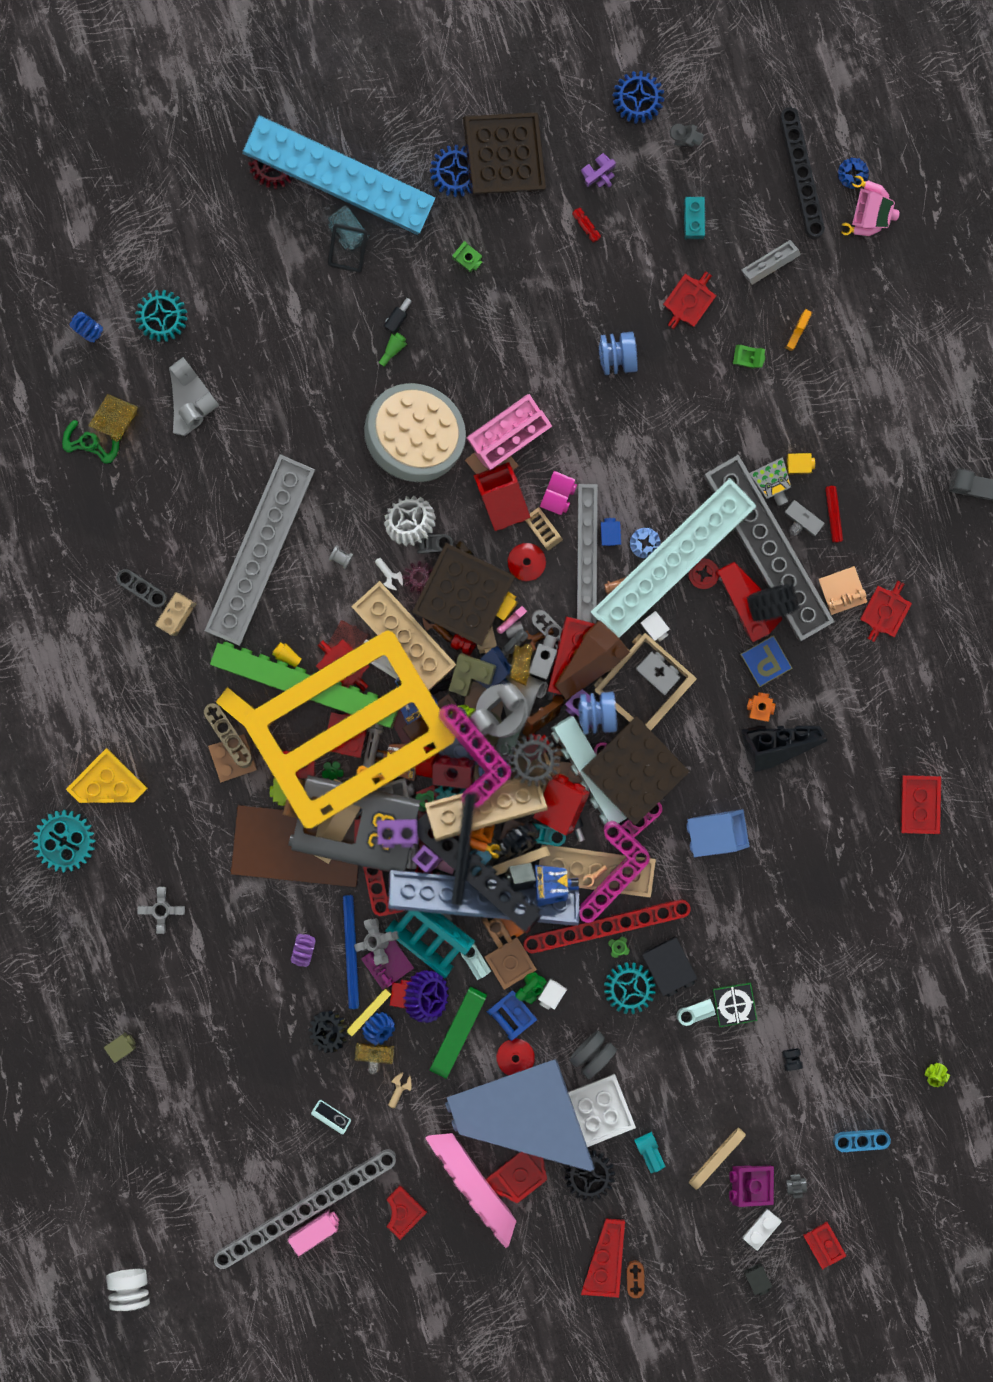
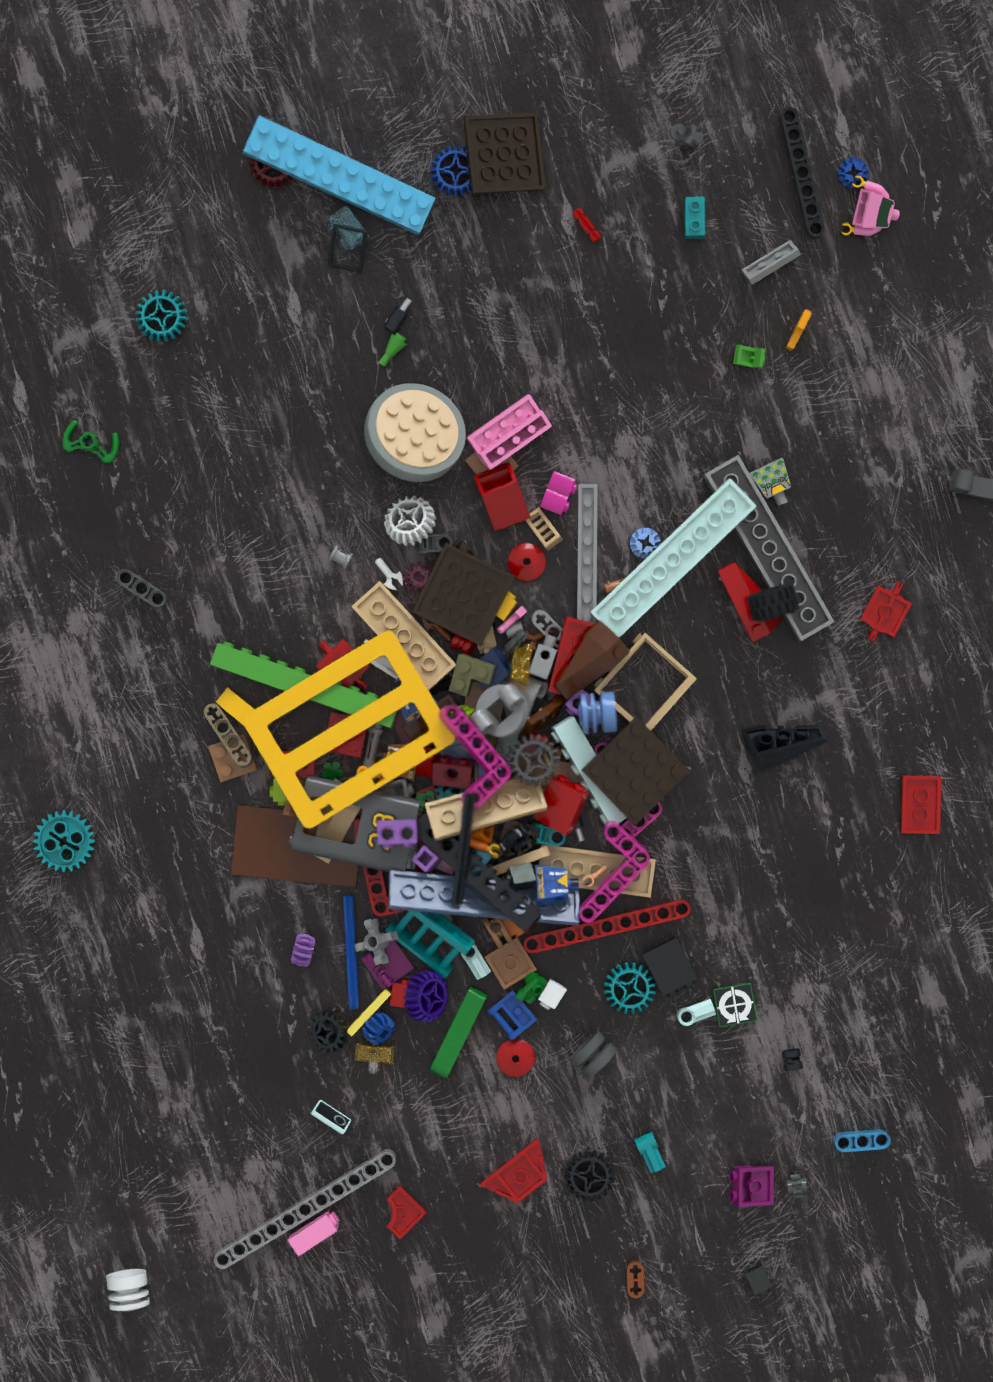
(86, 327): blue gear -> none
(106, 782): yellow plate -> none
(113, 417): clear yellow hinge -> none
(120, 1047): olive brick -> none
(161, 900): light grey pin -> none
(179, 611): tan window -> none
(190, 398): light grey panel -> none
(260, 550): light grey plate -> none
(286, 654): yellow cone -> none
(350, 634): clear red piece -> none
(399, 1089): tan bar -> none
(462, 251): bright green brick -> none
(474, 1186): bright pink brick -> none
(524, 1114): sand blue slope -> none
(601, 1110): white plate -> none
(605, 166): medium lavender hips -> none
(605, 1268): red wing -> none
(610, 532): blue brick -> none
(615, 951): bright green plate -> none
(618, 353): medium blue wheel -> none
(629, 96): blue gear -> none
(655, 627): white brick -> none
(662, 683): light grey brick -> none
(689, 300): red plate -> none
(707, 582): red gear -> none
(717, 1158): tan beam -> none
(718, 833): medium blue slope -> none
(755, 712): orange brick -> none
(762, 1229): white plate -> none
(766, 661): blue piece -> none
(800, 463): yellow brick -> none
(802, 520): light grey piece -> none
(824, 1245): red plate -> none
(834, 515): red axle -> none
(843, 590): light nougat hinge -> none
(937, 1075): lime gear -> none

